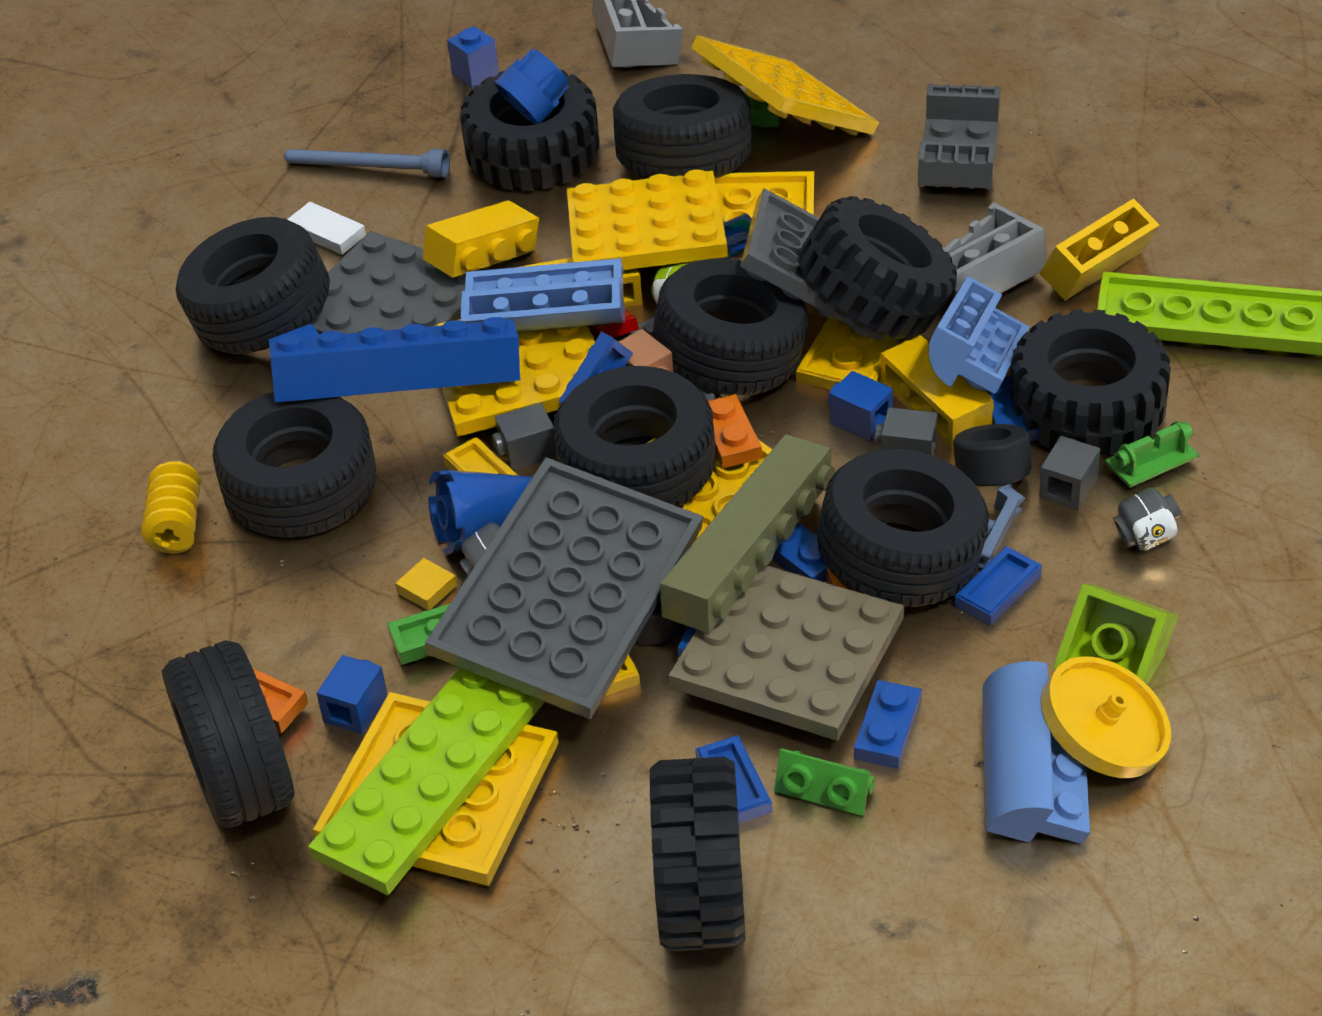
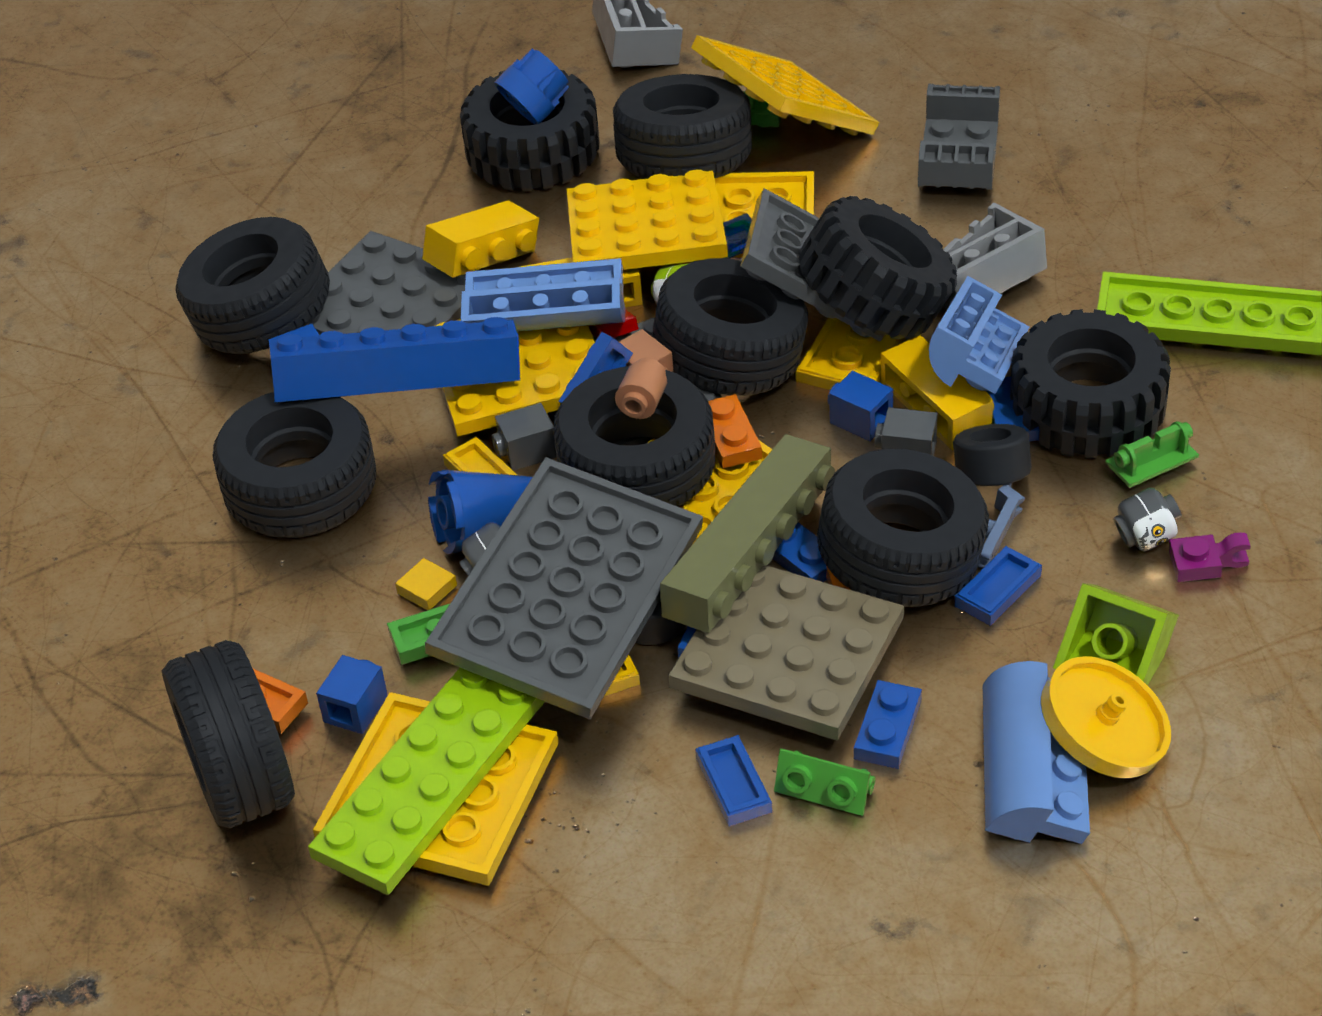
(171, 507): yellow piece -> none
(329, 228): white tile -> none
(434, 162): sand blue piece -> none
(473, 56): blue brick -> none
(641, 388): none -> nougat brick
(696, 854): black tyre -> none
(1069, 472): dark grey brick -> none
(1099, 248): yellow brick -> none
(1203, 558): none -> magenta plate

